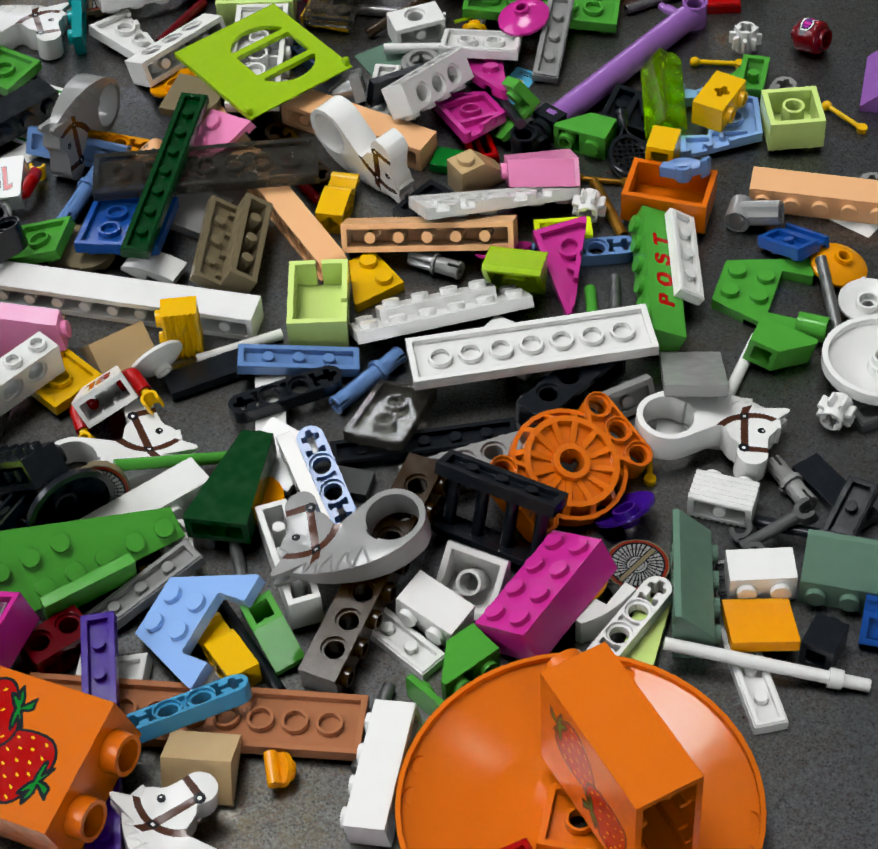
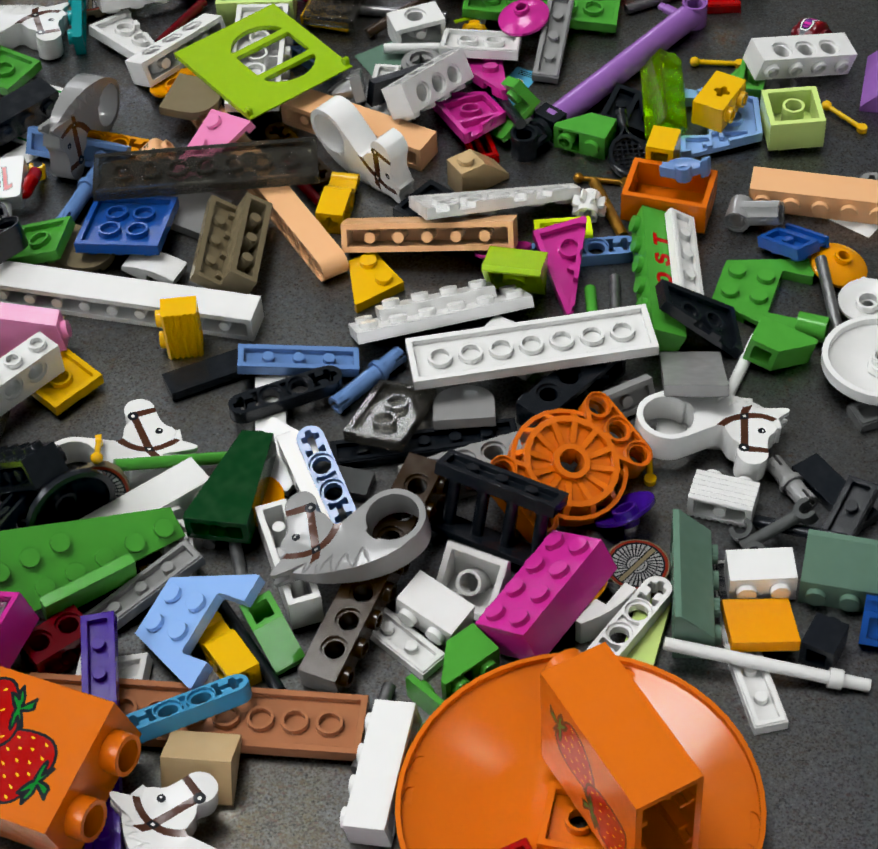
(97, 457): none -> yellow hinge
(108, 395): torso -> none
(118, 348): tan slope -> none
(159, 359): white dish -> none
(164, 176): dark green tile -> none
(266, 338): white bar -> none
(279, 768): light orange plate -> none
(318, 312): yellowish green piece -> none
(436, 264): light grey axle -> none
(440, 157): green tile -> none
(464, 408): none -> light grey tile
(541, 169): bright pink slope -> none
(701, 314): none -> black wing
(745, 37): white gear -> none
(799, 56): none -> white brick
(836, 411): white gear -> none

